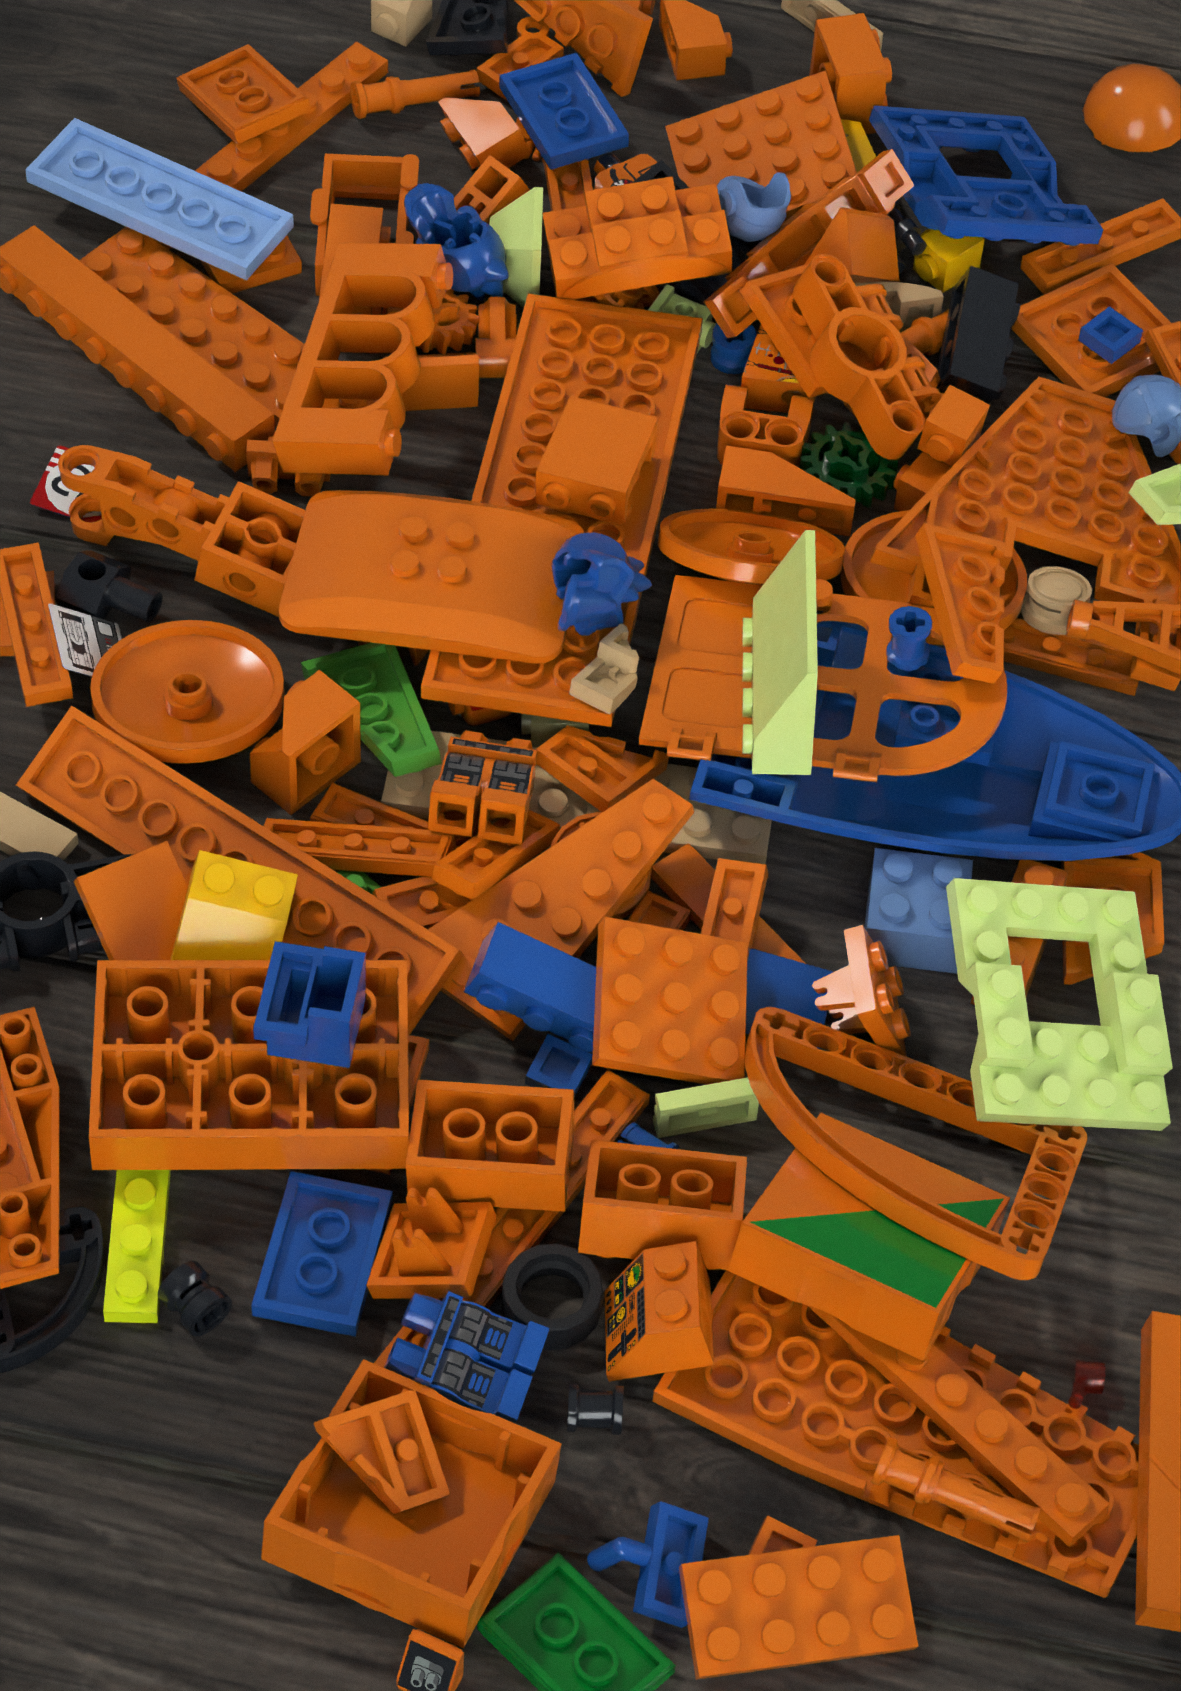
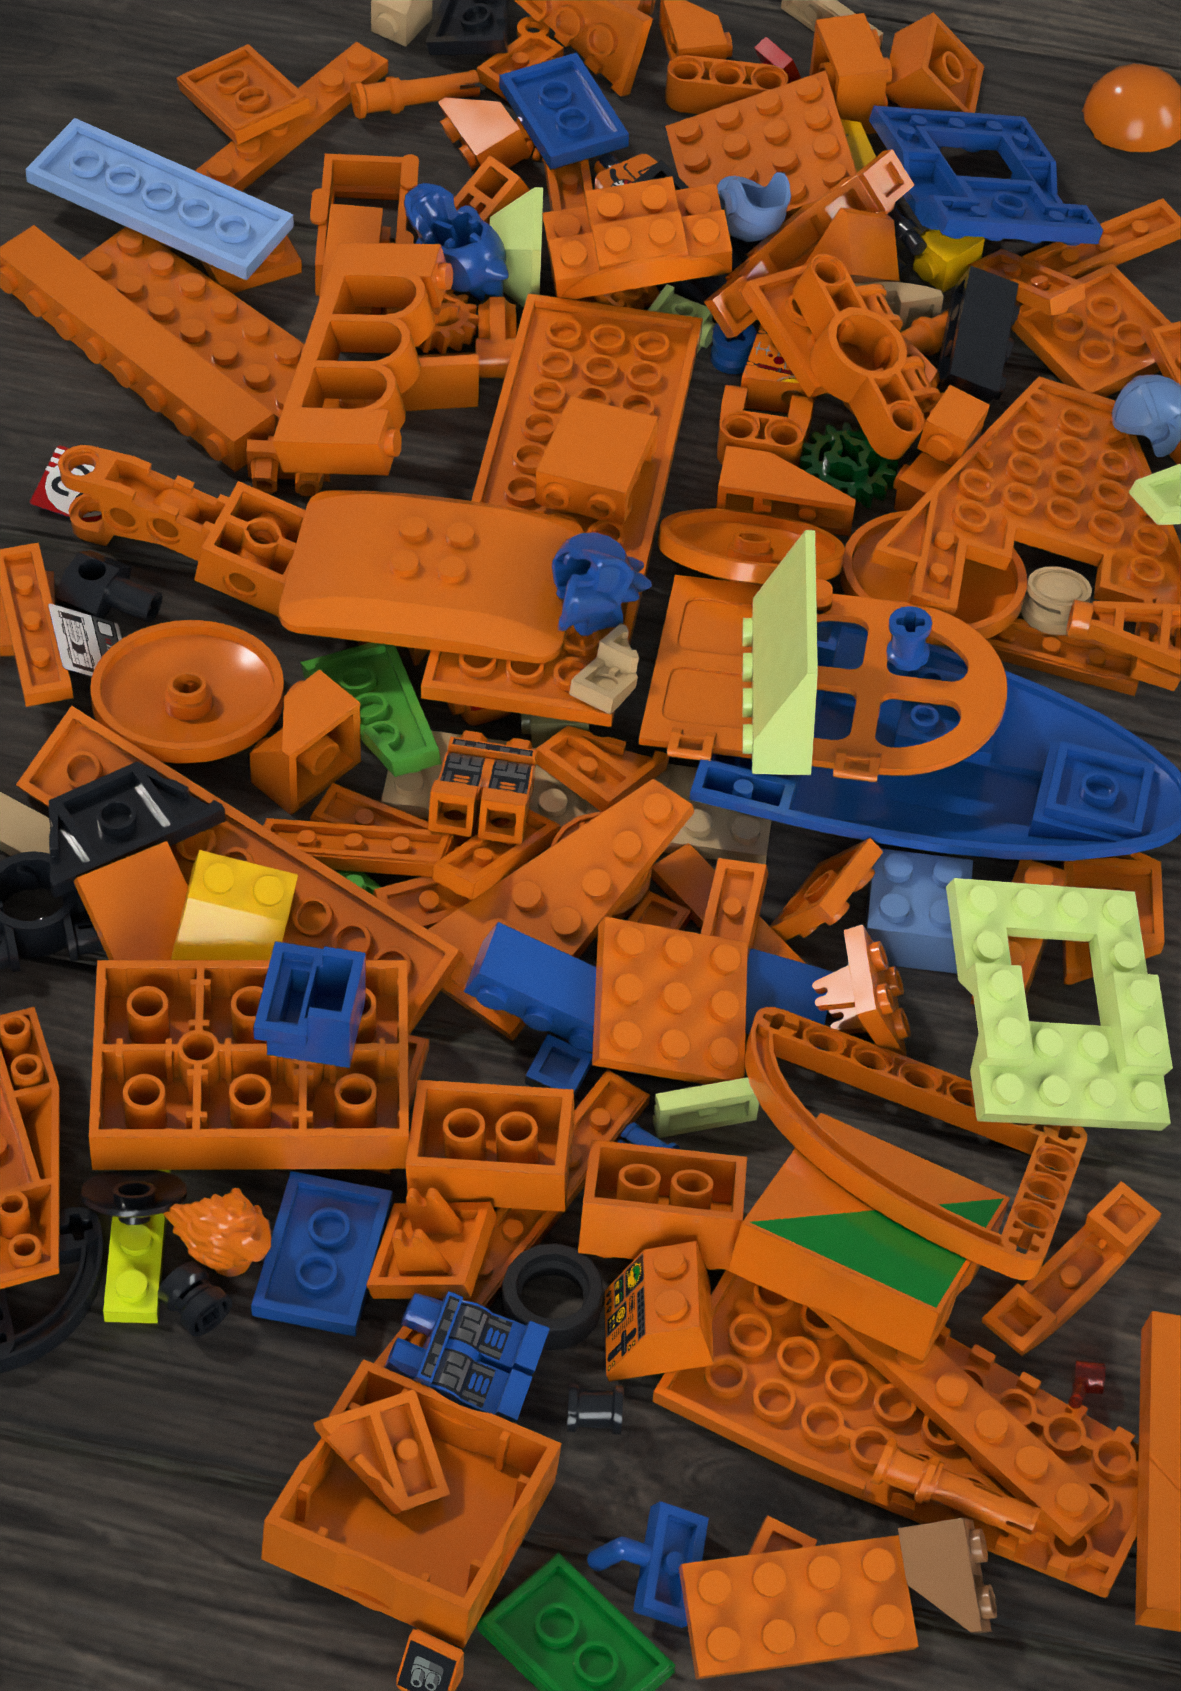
(120, 818): none -> black wing
(133, 1194): none -> black dish
(222, 1231): none -> orange hair
(706, 83): none -> orange beam
(772, 55): none -> red plate
(826, 890): none -> orange plate
(933, 69): none -> orange slope
(946, 1570): none -> medium nougat slope
(965, 592): orange wing -> none
(1037, 285): none -> orange plate
(1074, 1272): none -> orange slope
(1110, 335): blue plate -> none

